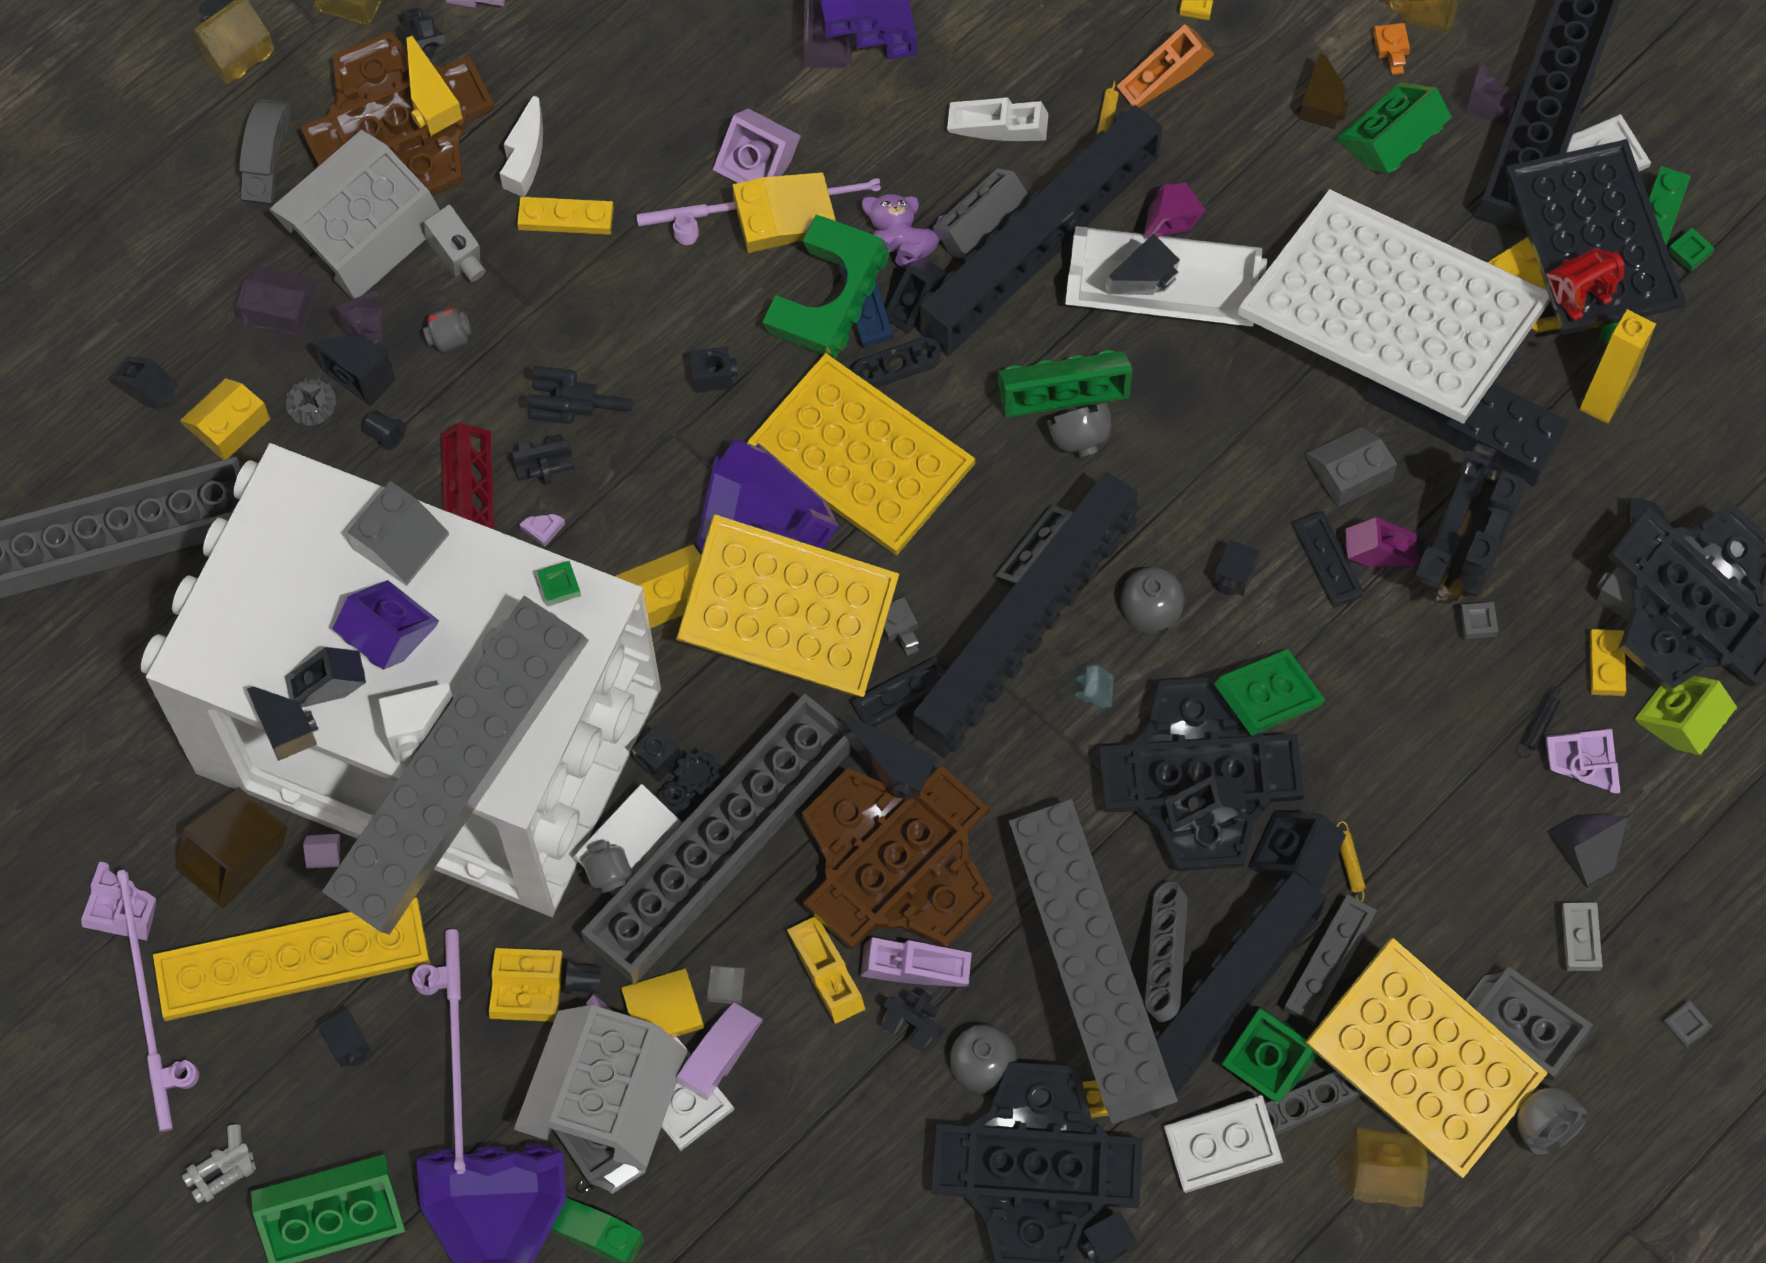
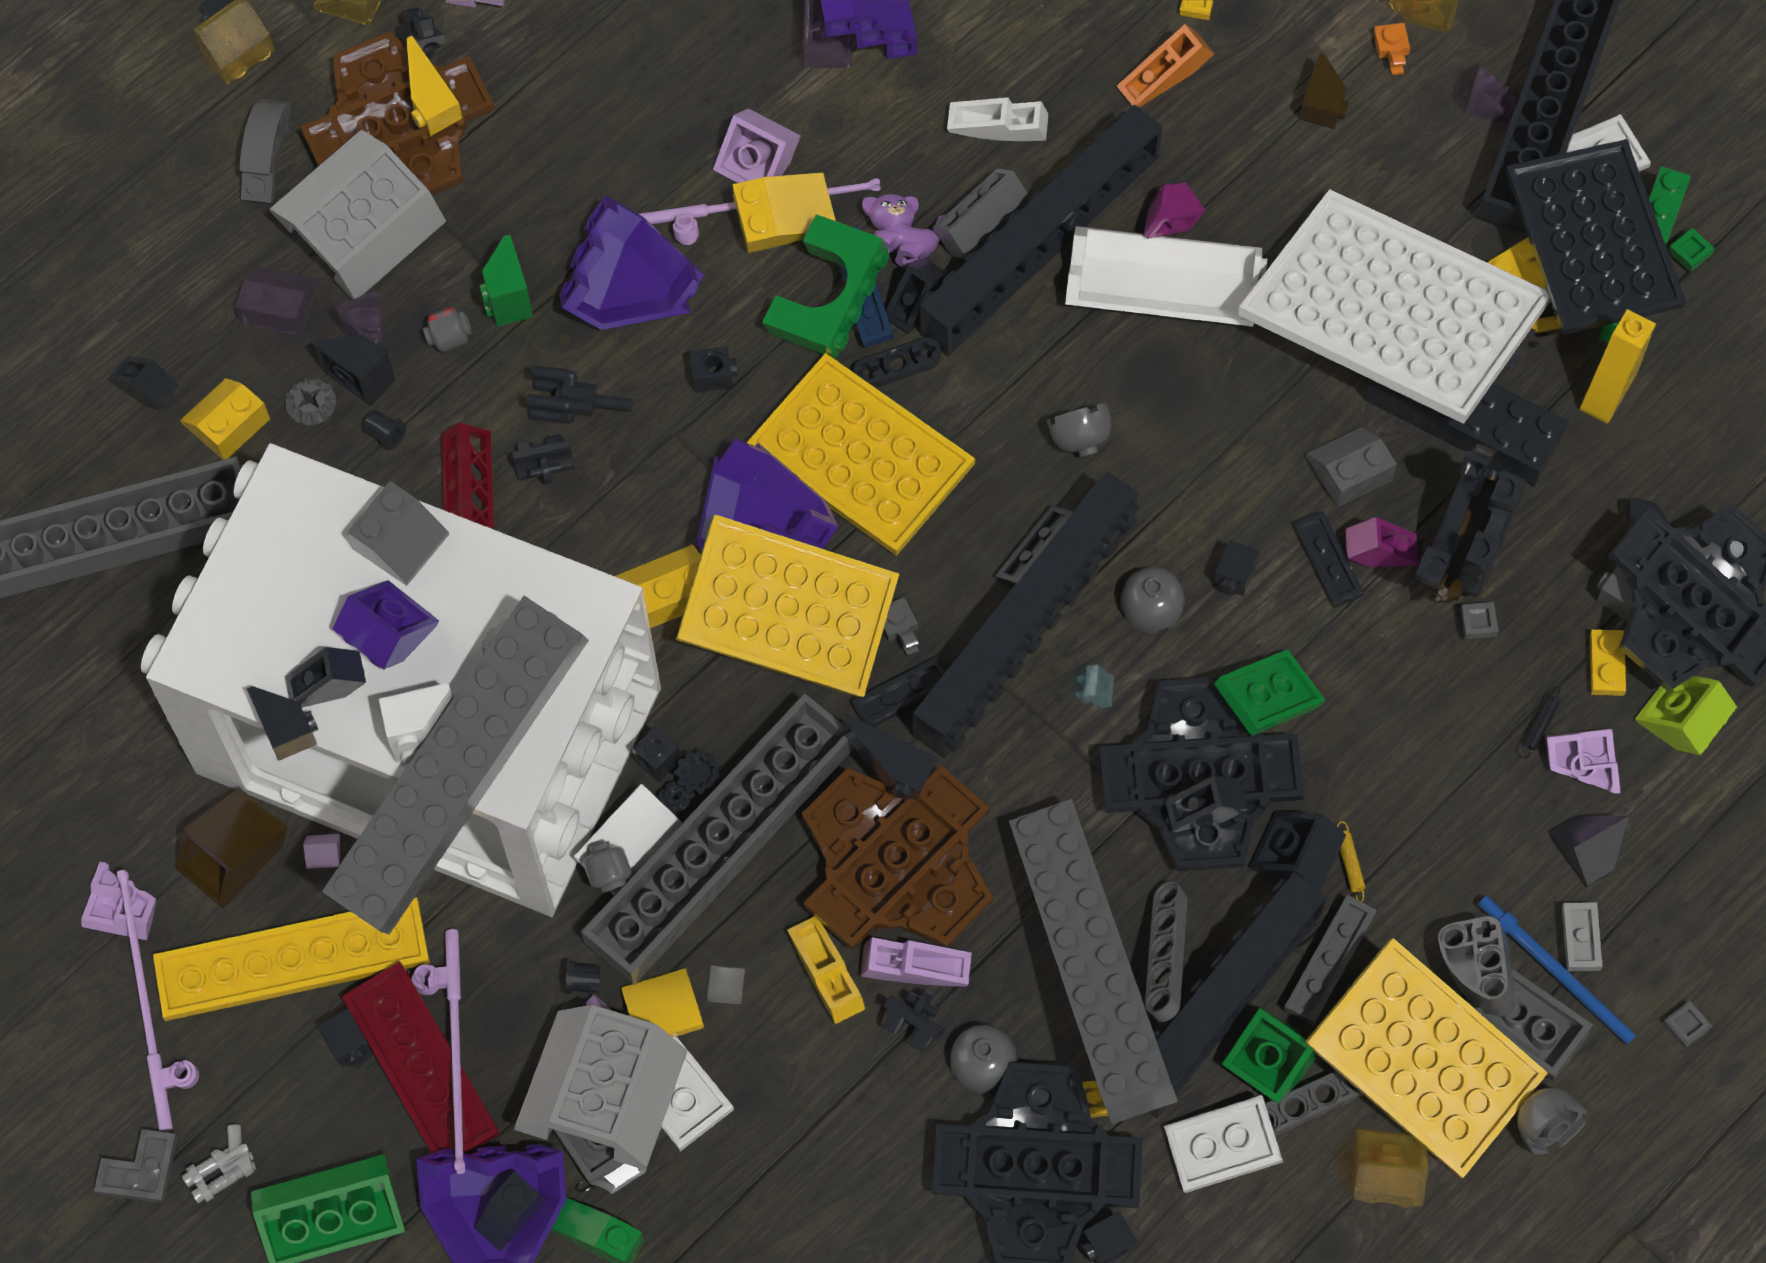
(144, 1178): none -> flat silver plate
(418, 1060): none -> dark red plate
(454, 244): light grey torso -> none
(504, 287): none -> green slope
(509, 1211): none -> black slope
(523, 150): white slope -> none
(525, 984): yellow slope -> none
(542, 527): lavender tile -> none
(558, 583): green plate -> none
(565, 215): yellow plate -> none
(627, 271): none -> dark purple panel
(718, 1051): lavender slope -> none
(1065, 383): green slope -> none
(1108, 109): yellow piece -> none
(1145, 270): black slope -> none
(1395, 126): green slope -> none
(1469, 963): none -> flat silver beam
(1510, 926): none -> blue bar
(1593, 272): red piece -> none

